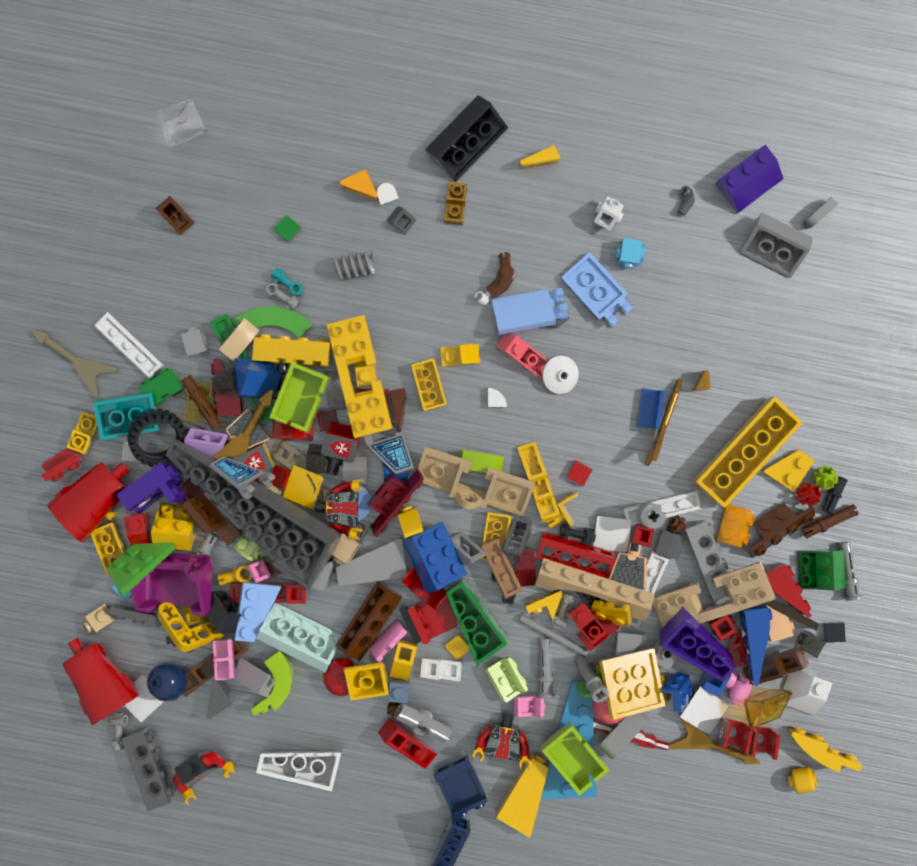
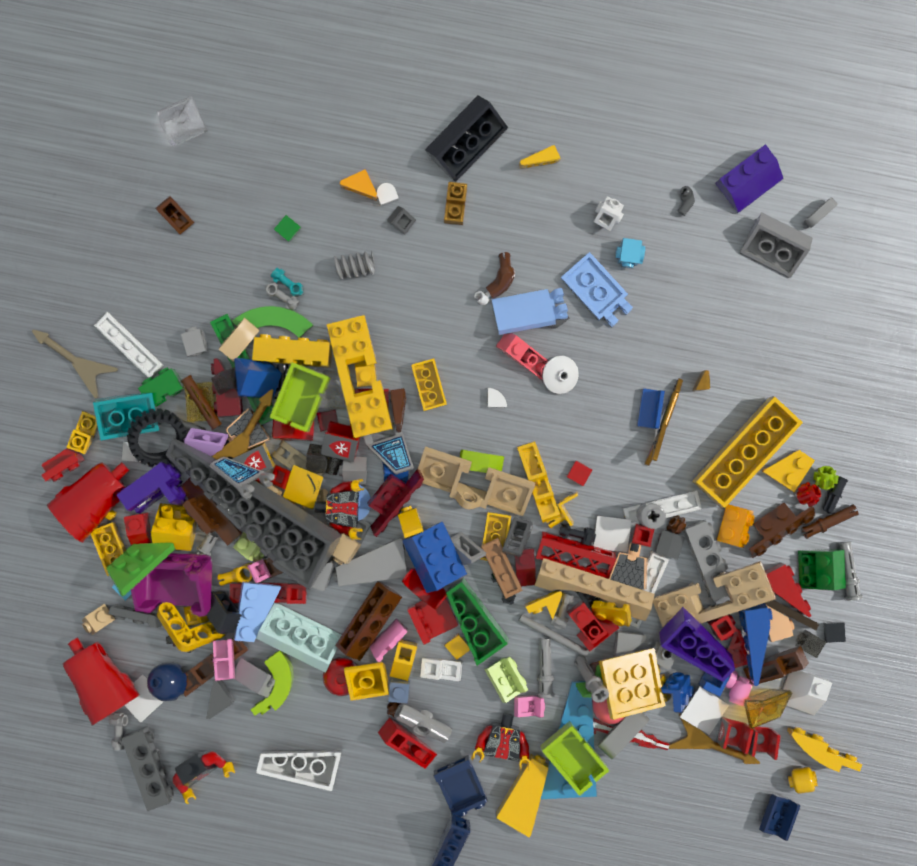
(409, 623): black tile -> none
(460, 355): yellow slope -> none
(780, 816): none -> dark blue bracket

